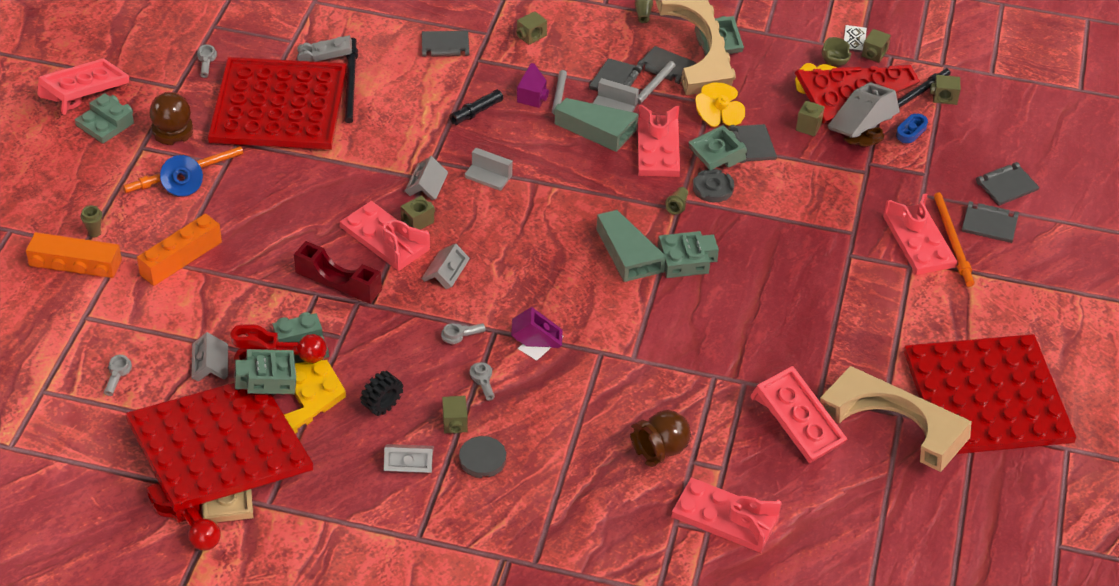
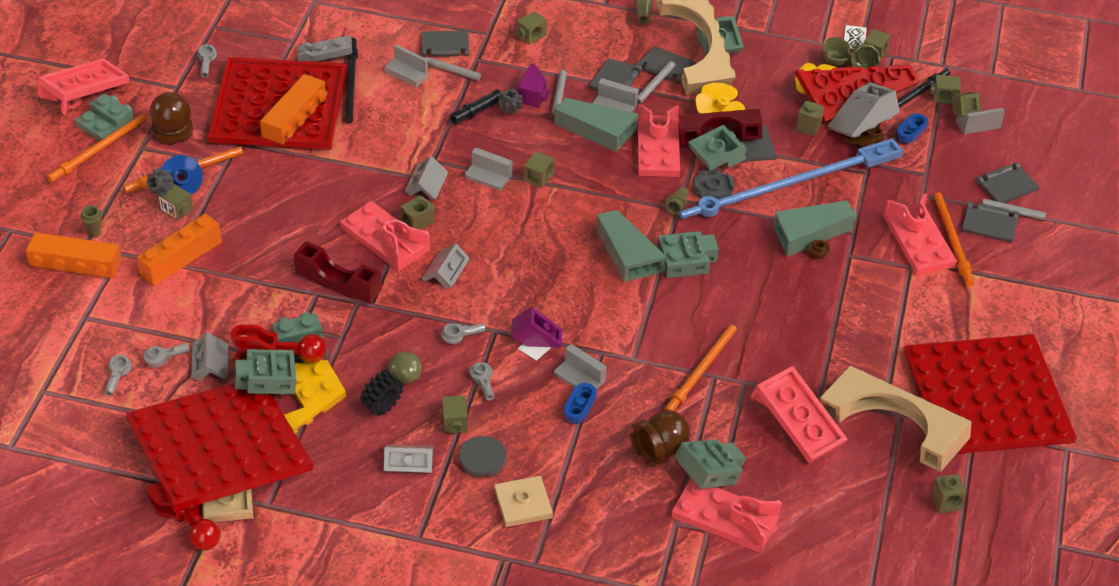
(67, 167): none -> orange bar
(158, 356): none -> light grey plate
(159, 181): none -> dark grey gear
(176, 202): none -> olive brick
(293, 109): none -> orange brick
(405, 367): none -> olive hair
(407, 67): none -> light grey panel
(453, 69): none -> light grey bar
(510, 101): none -> dark grey gear
(523, 501): none -> tan plate
(538, 169): none -> olive brick
(579, 404): none -> blue plate
(581, 368): none -> light grey panel
(679, 396): none -> orange bar
(711, 462): none -> sand green piece
(743, 123): none -> dark red arch
(818, 249): none -> reddish brown plate
(819, 222): none -> sand green slope
(865, 56): none -> olive hair
(869, 155): none -> medium blue bar
(948, 493): none -> olive brick
(965, 103): none -> olive brick
(981, 121): none -> light grey panel
(1022, 211): none -> light grey bar

